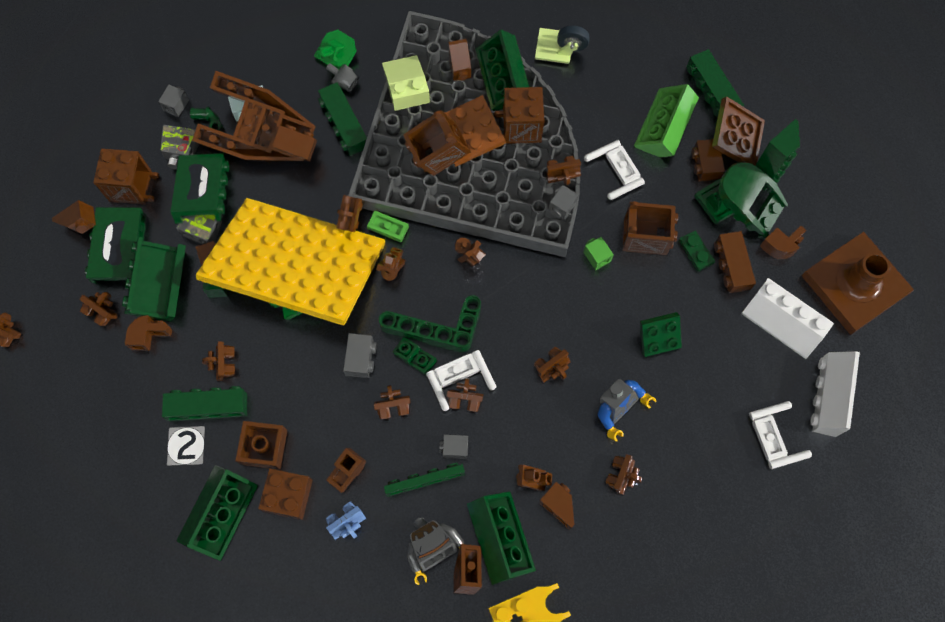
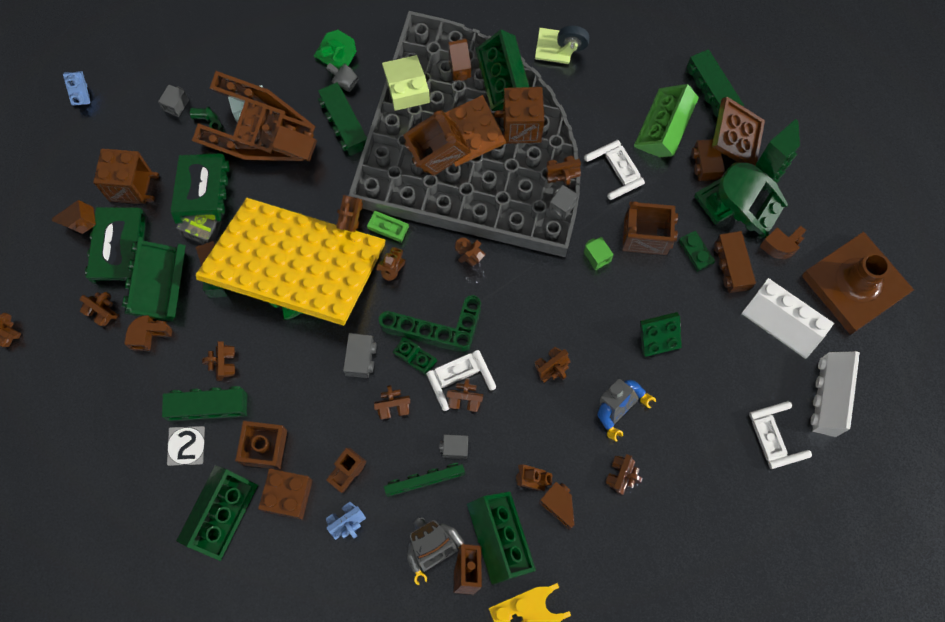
(76, 88): none -> medium blue hips
(177, 142): torso -> none

